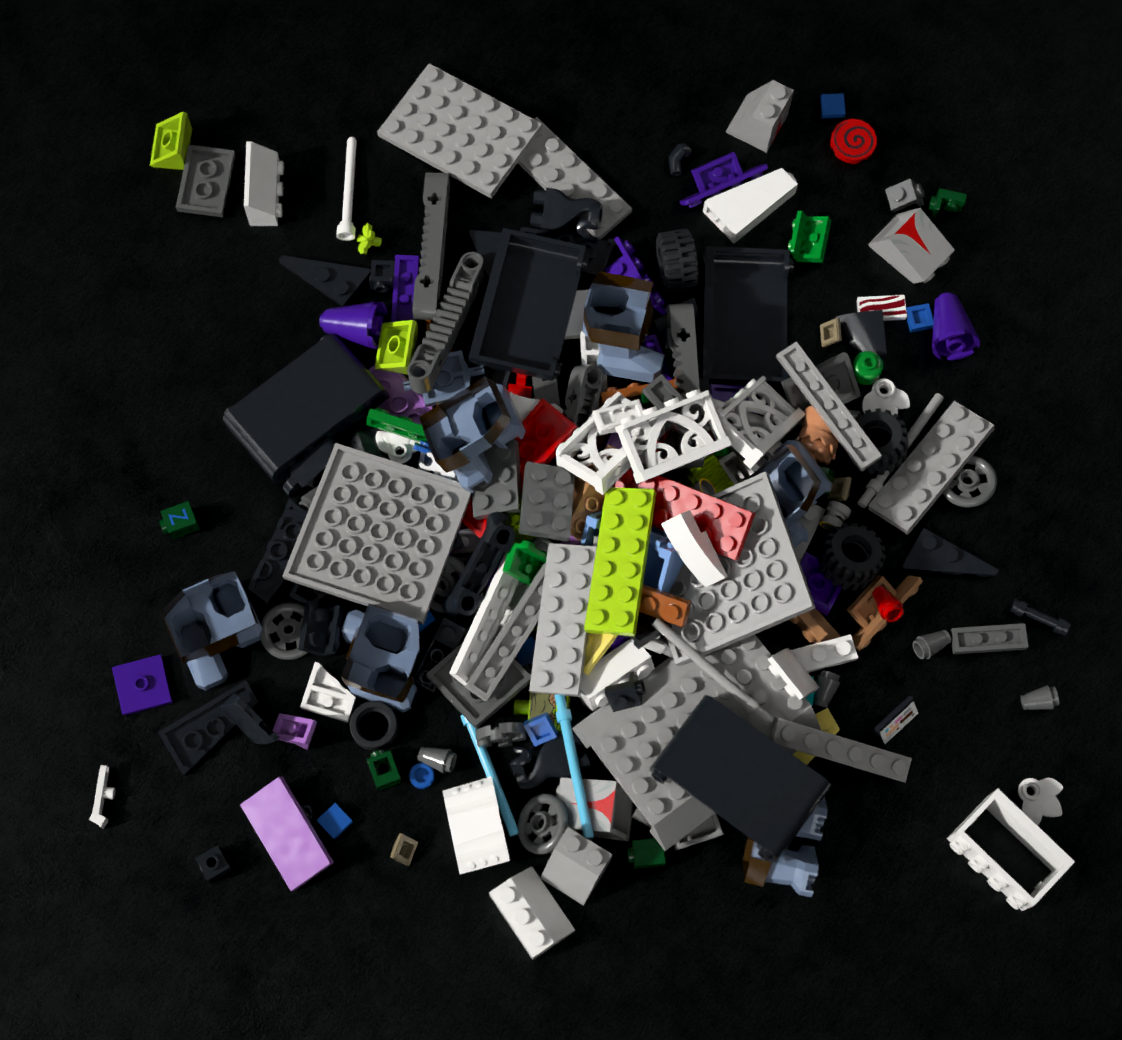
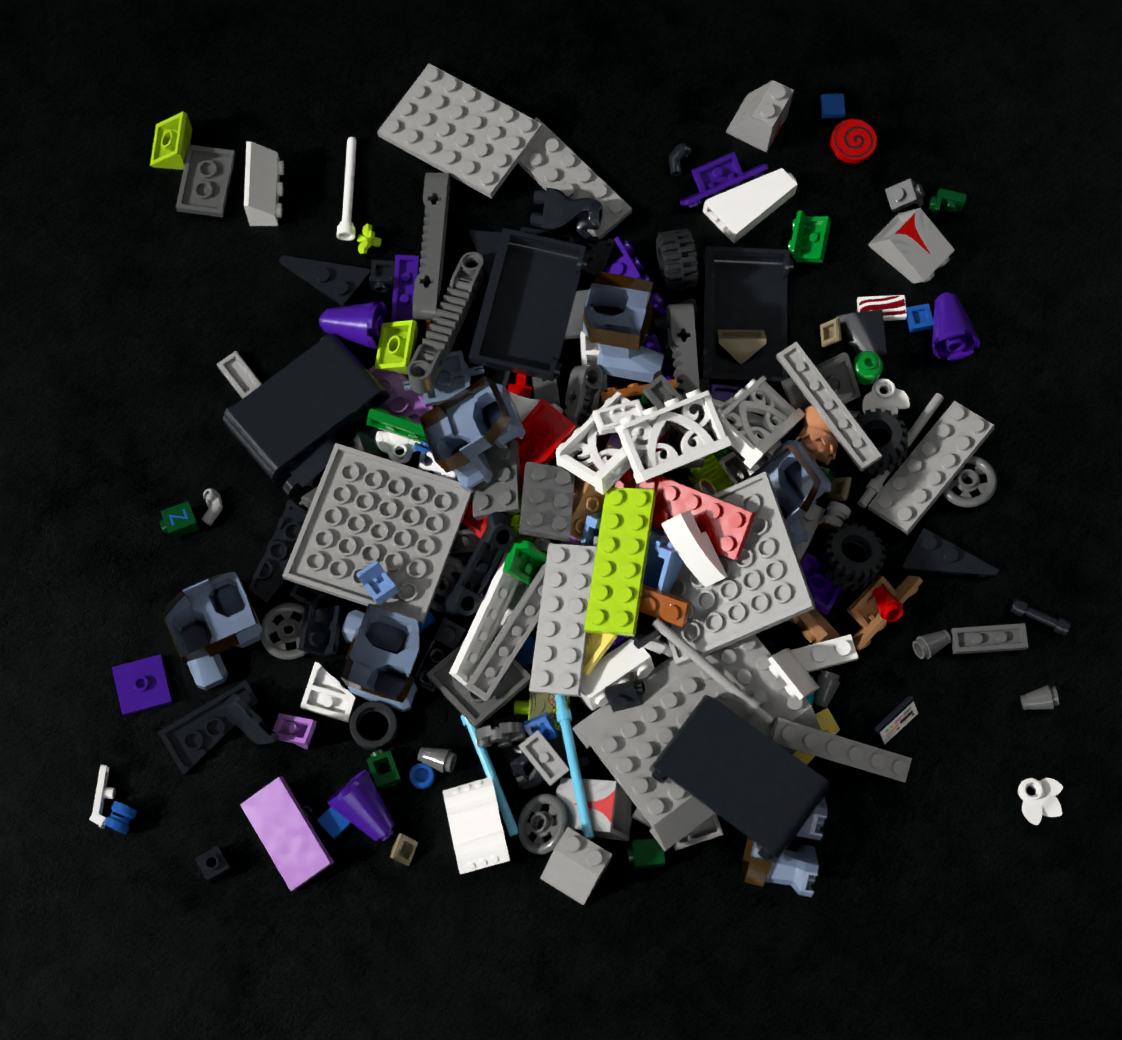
(117, 823): none -> blue wheel
(214, 506): none -> light grey arm
(239, 374): none -> light grey tile
(363, 807): none -> dark purple cone
(377, 583): none -> medium blue bracket
(531, 912): white slope -> none
(544, 757): none -> light grey plate
(741, 343): none -> dark tan slope
(1028, 834): white hose -> none

